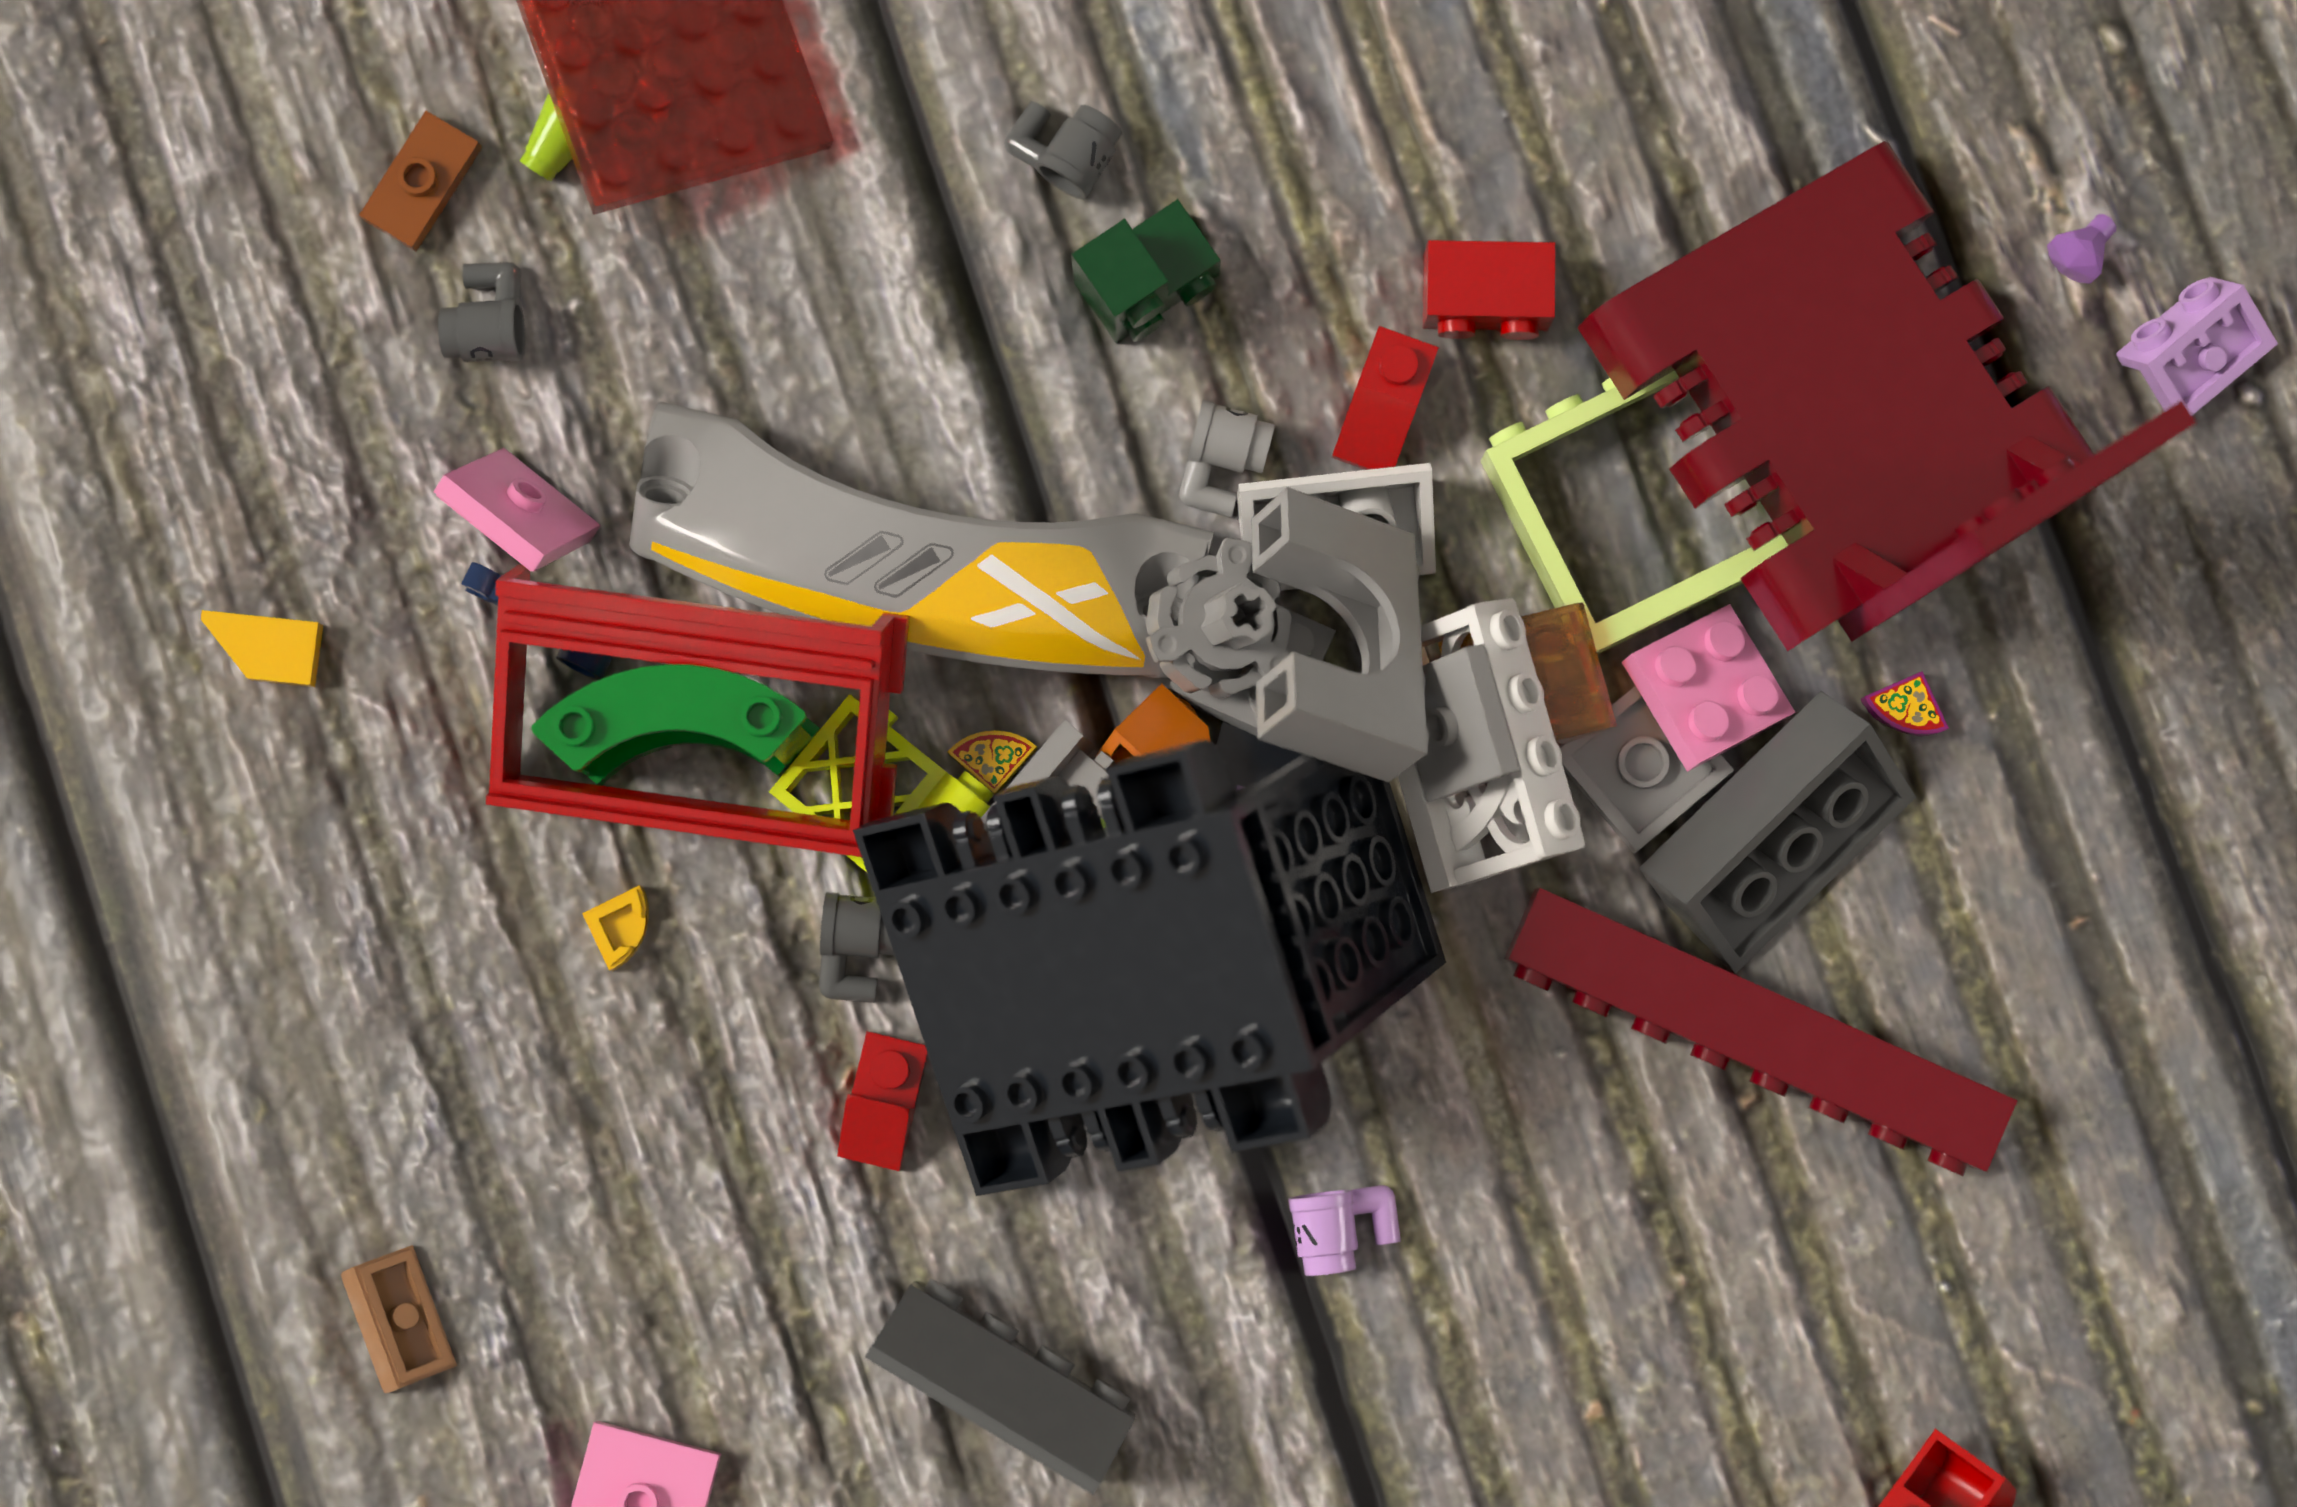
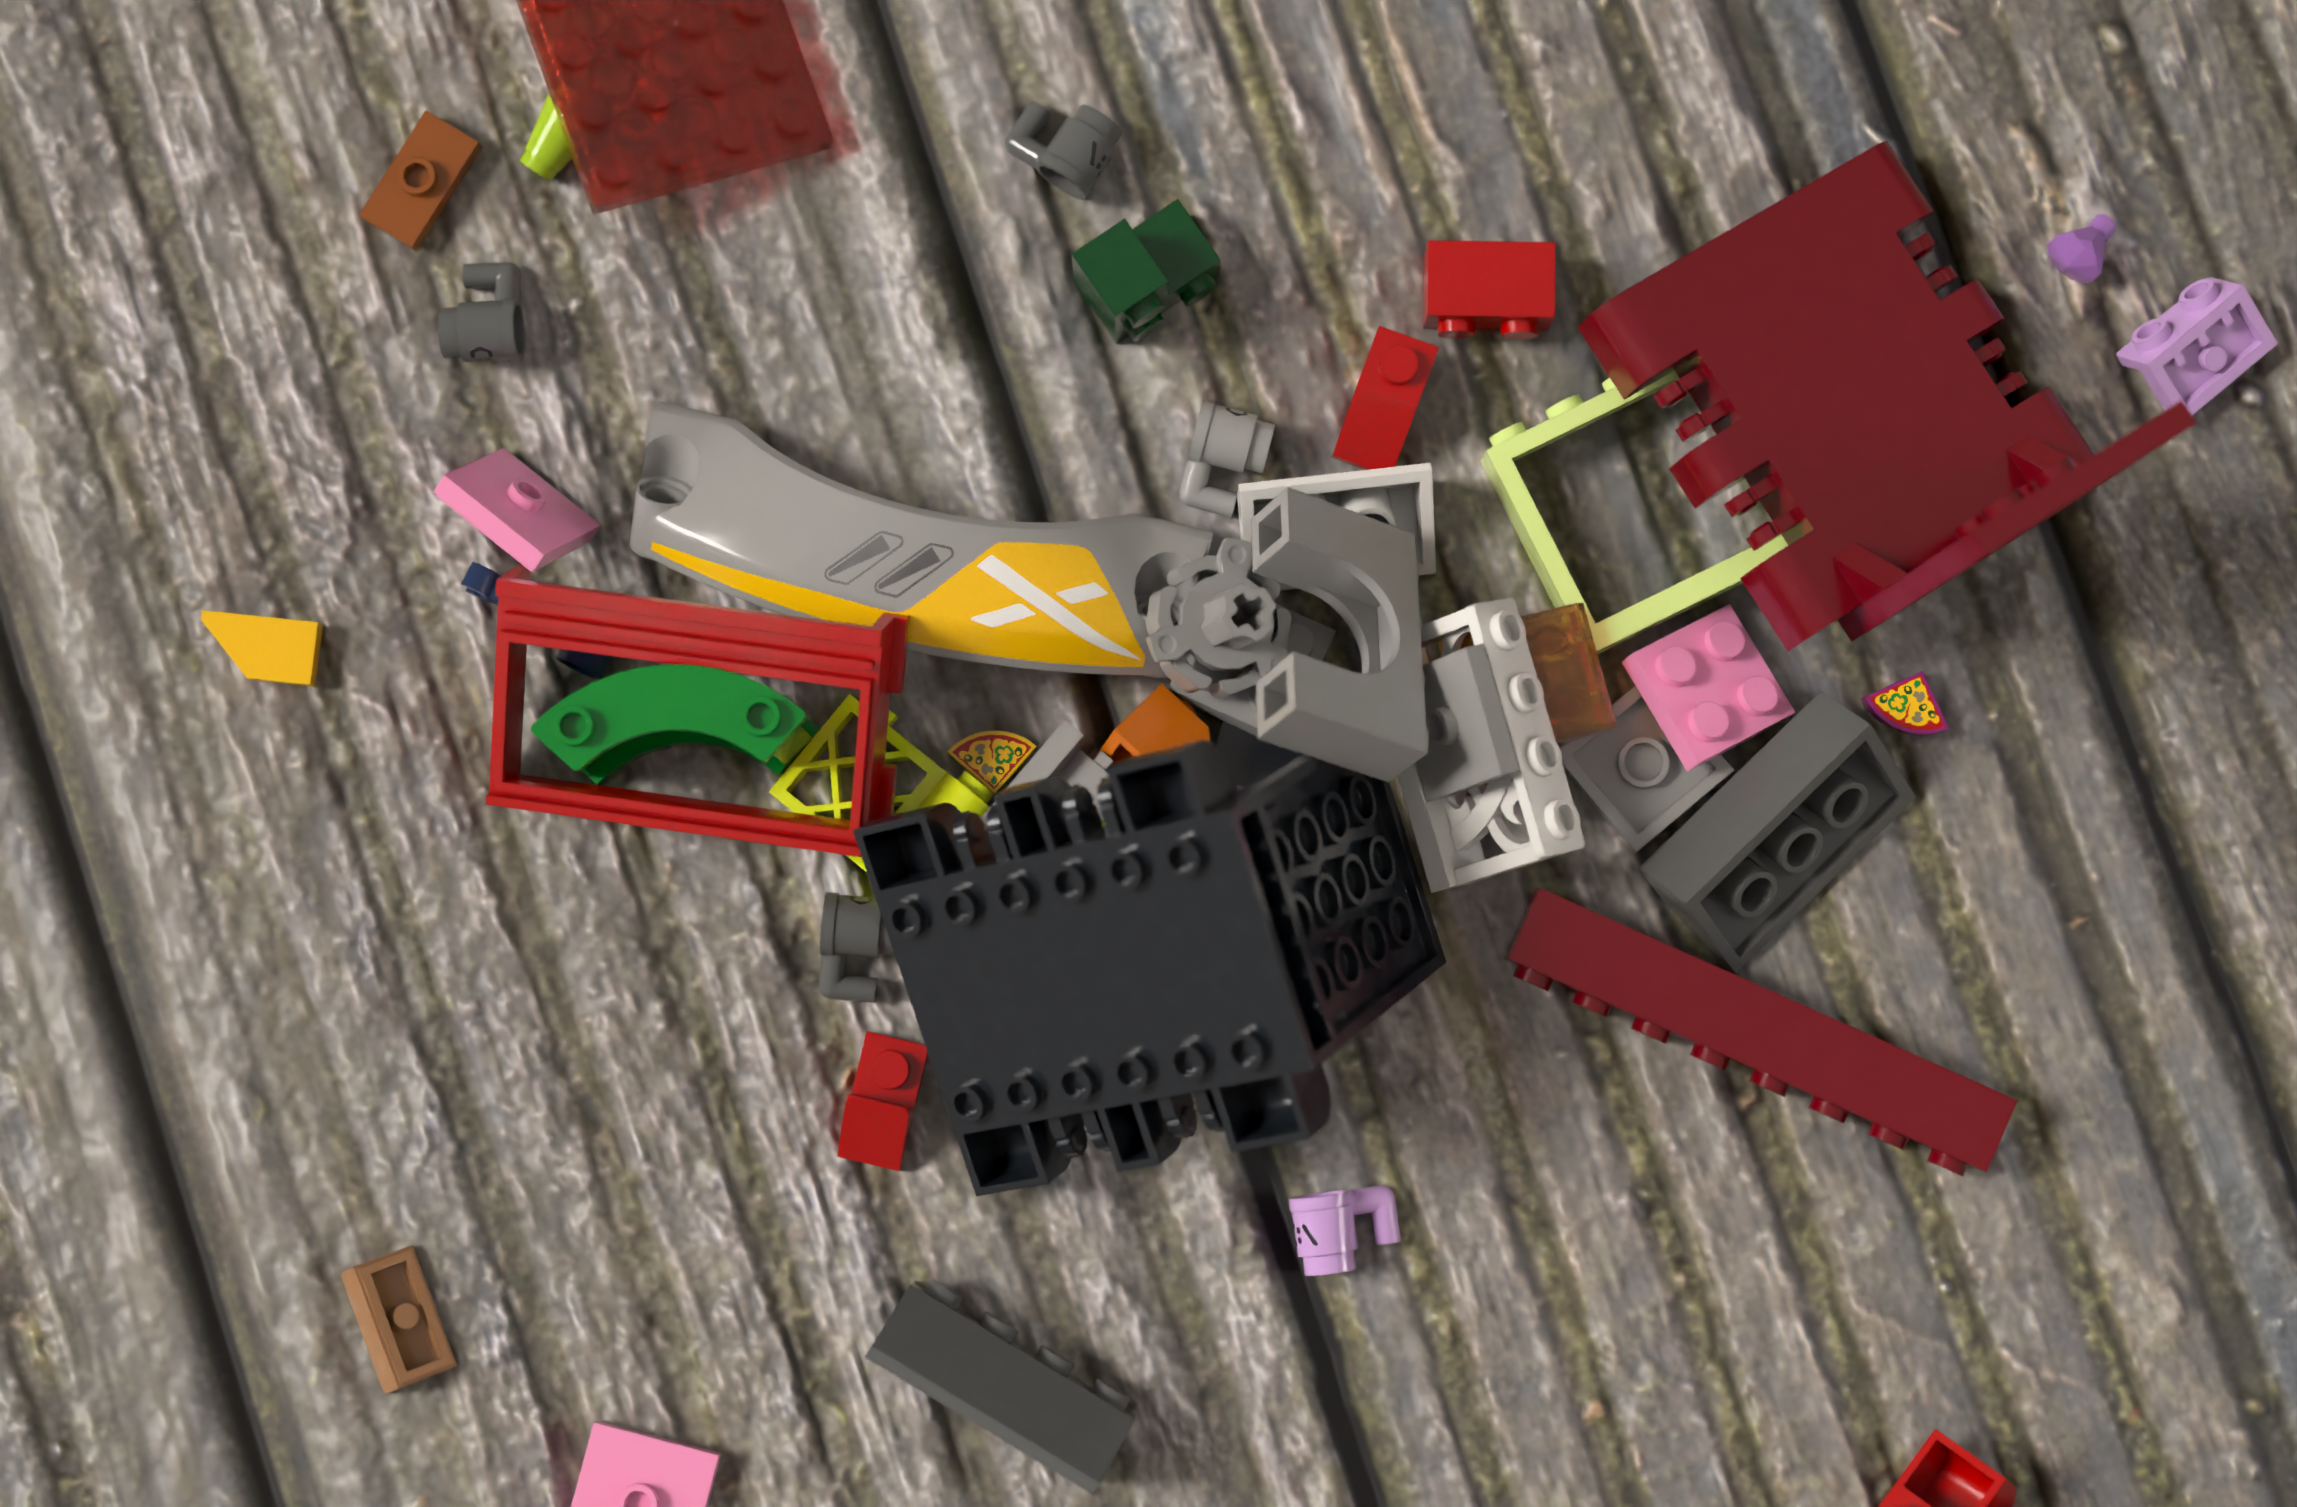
(619, 926): yellow tile -> none

